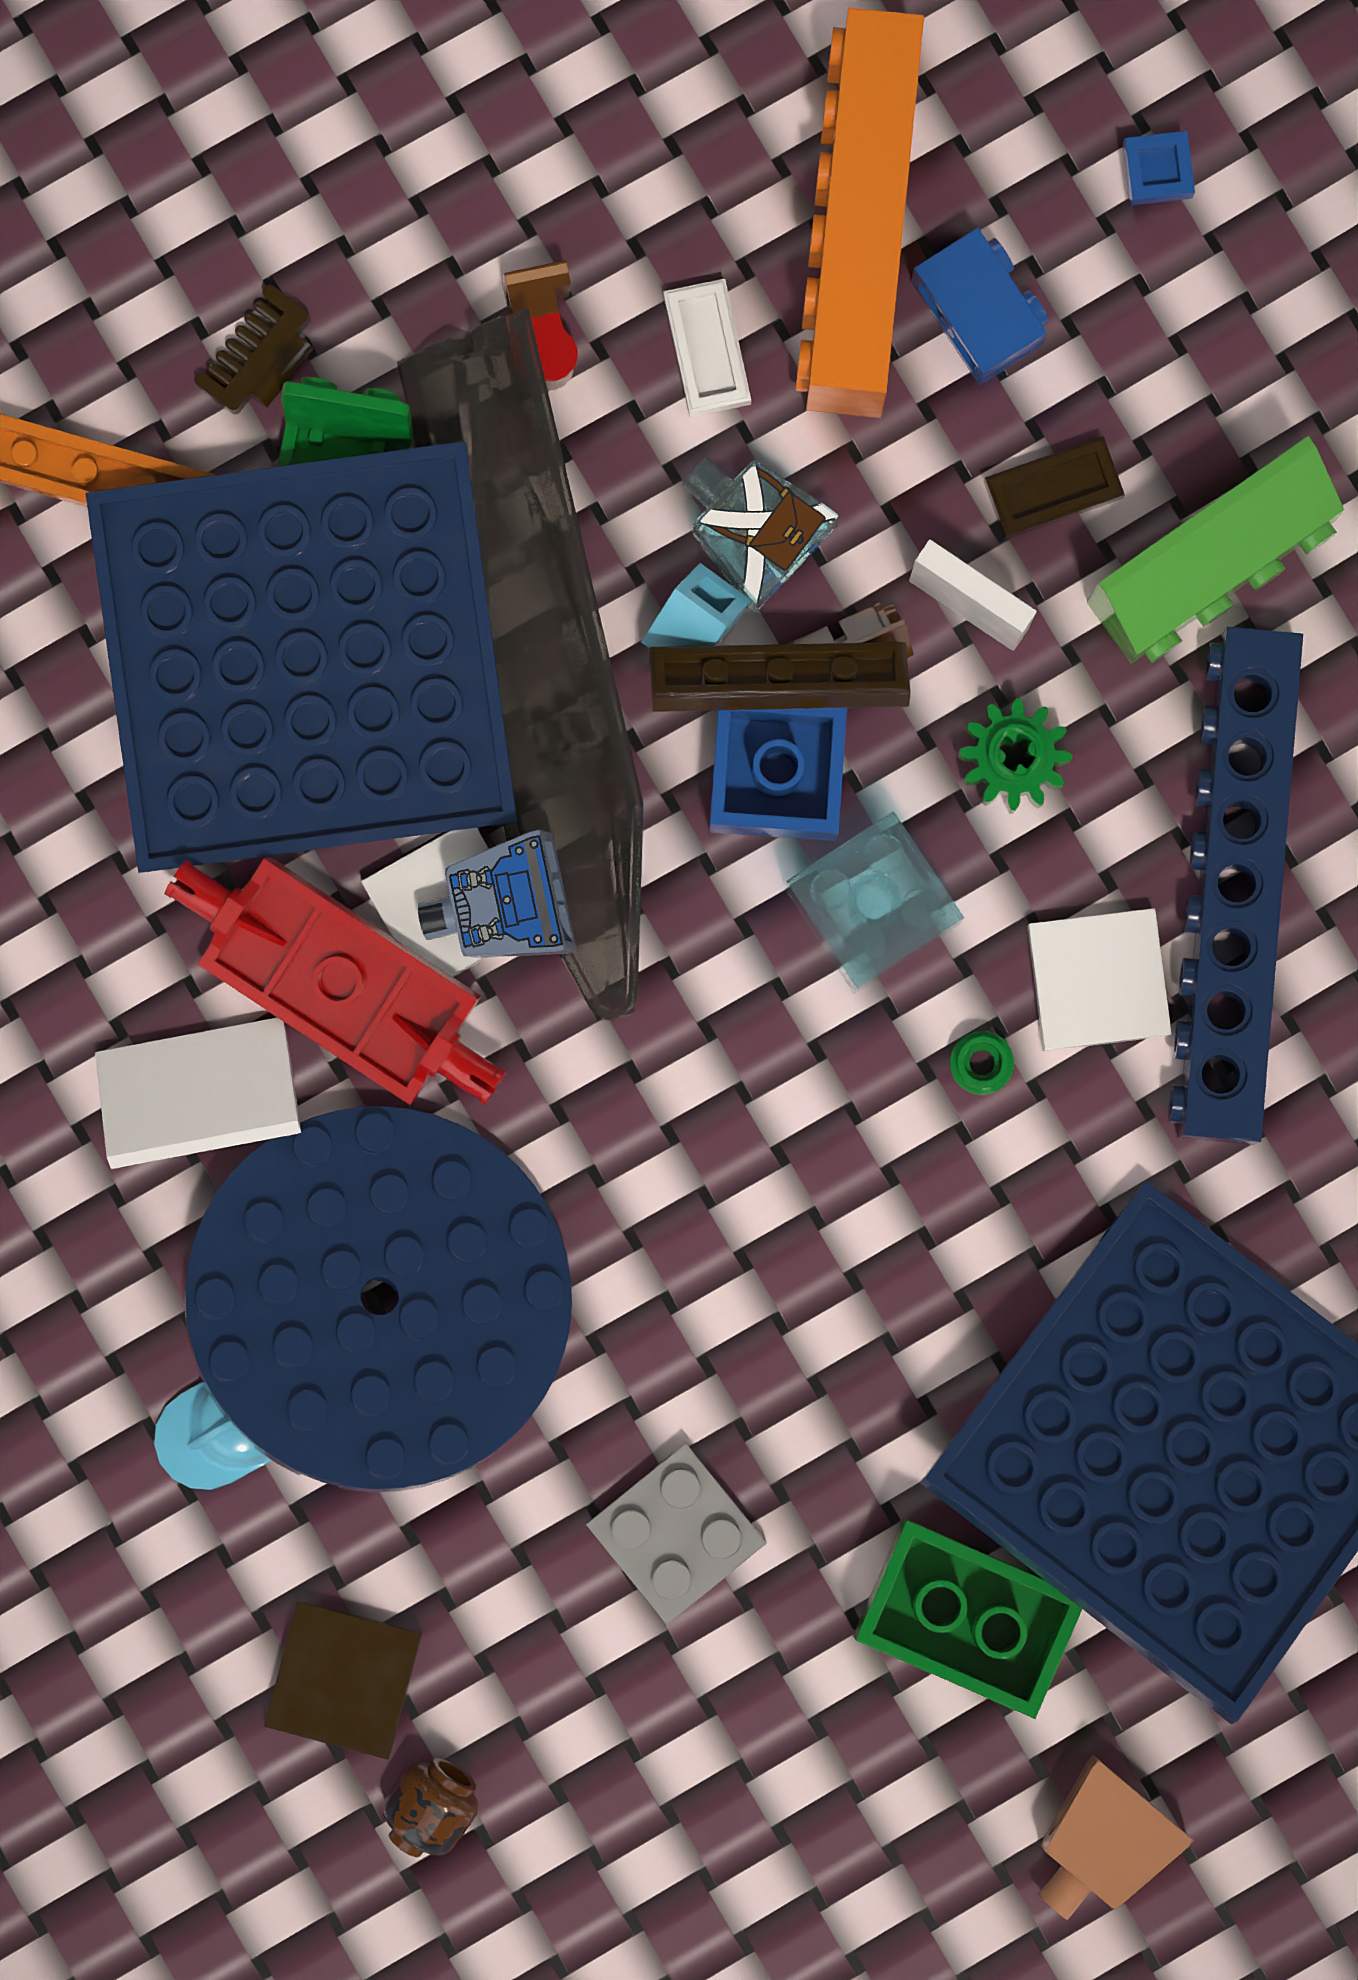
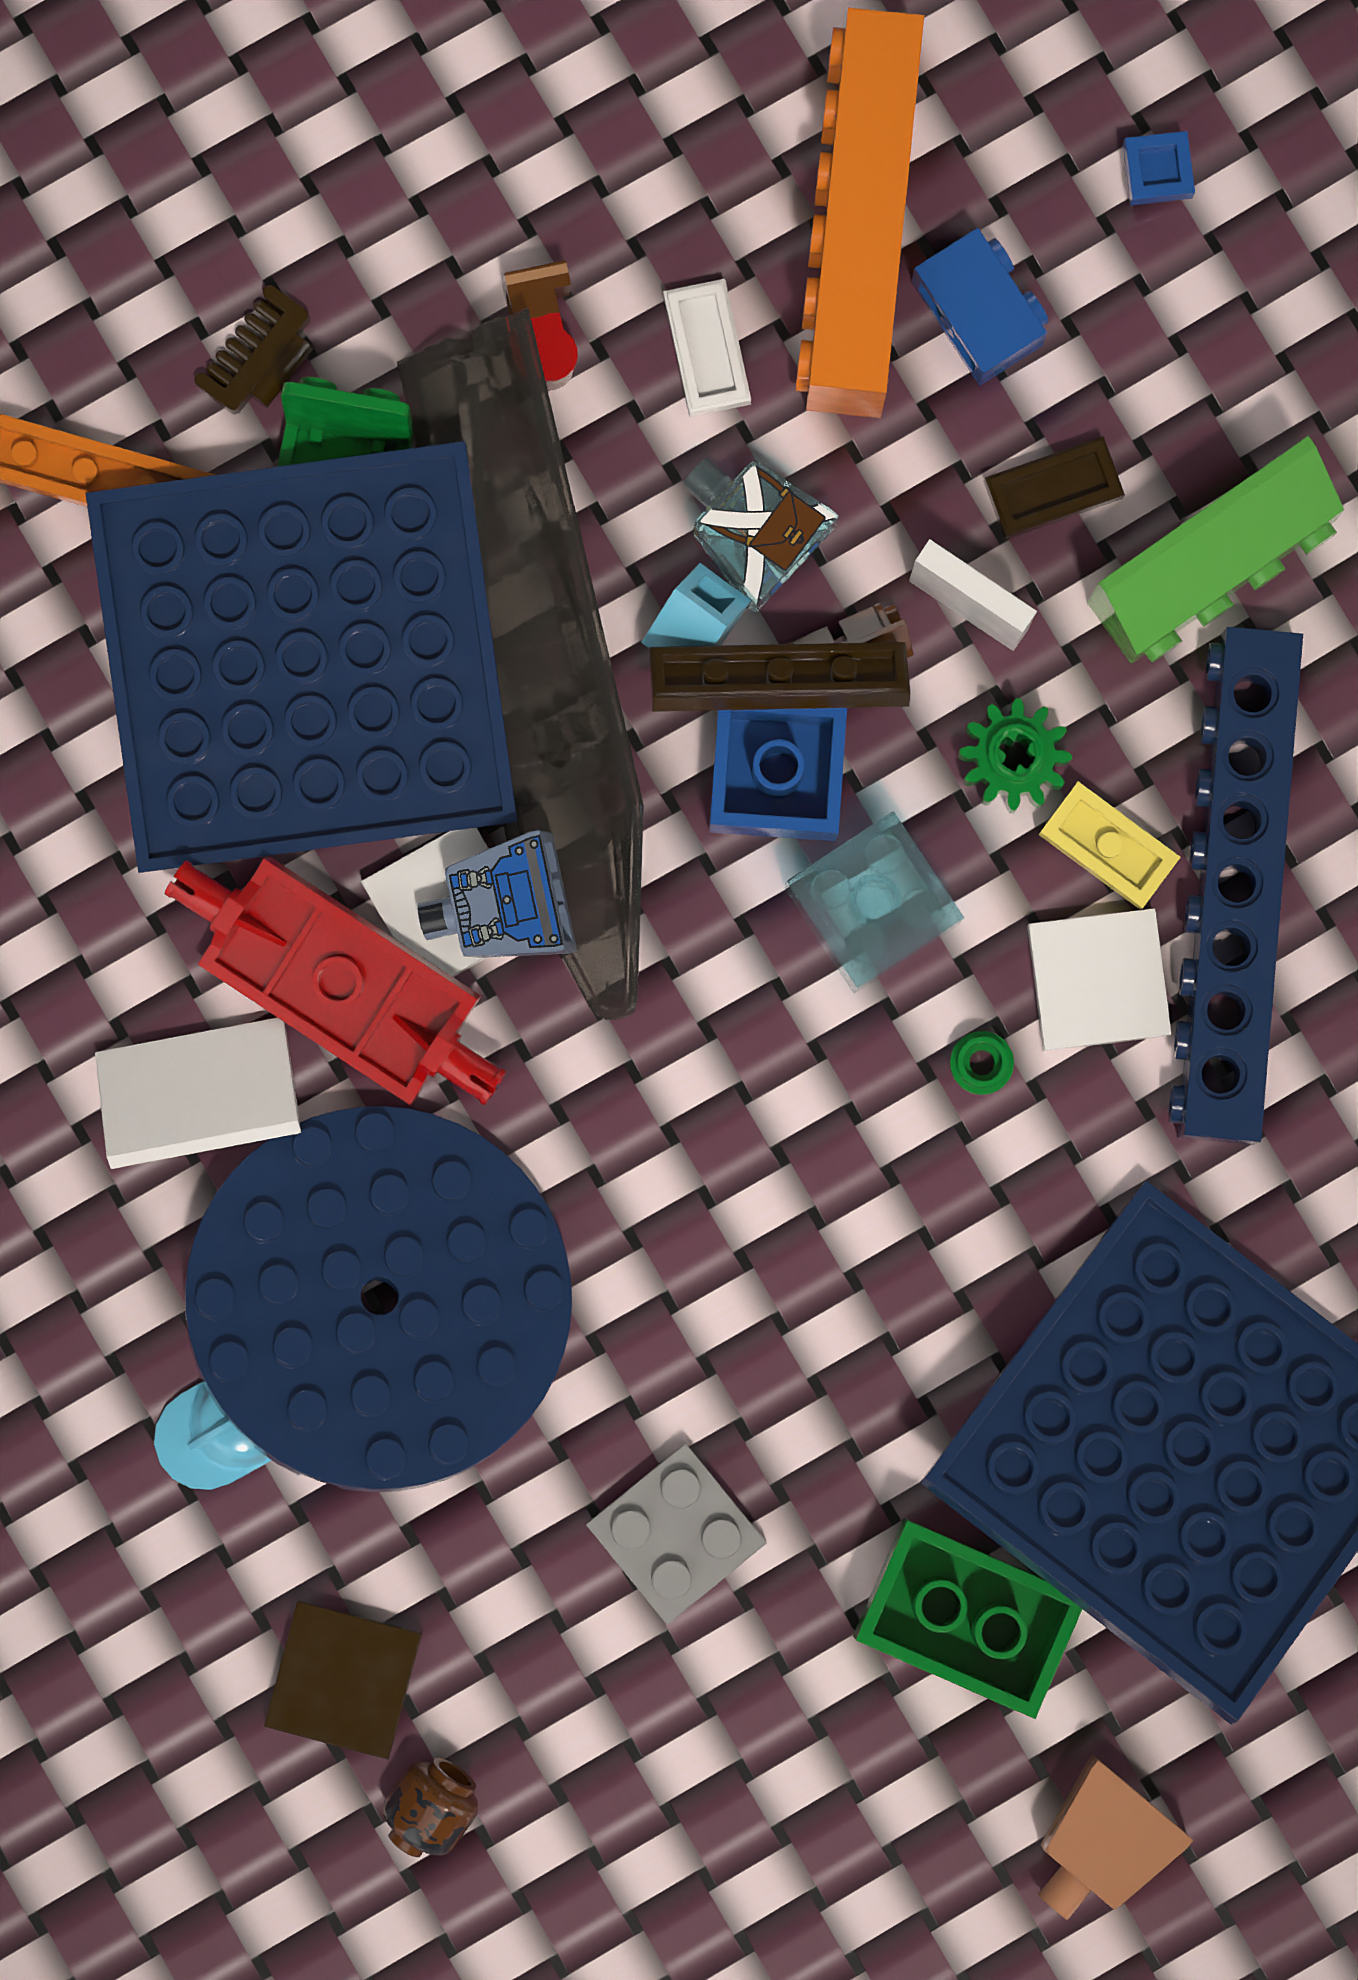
(1109, 845): none -> light yellow plate

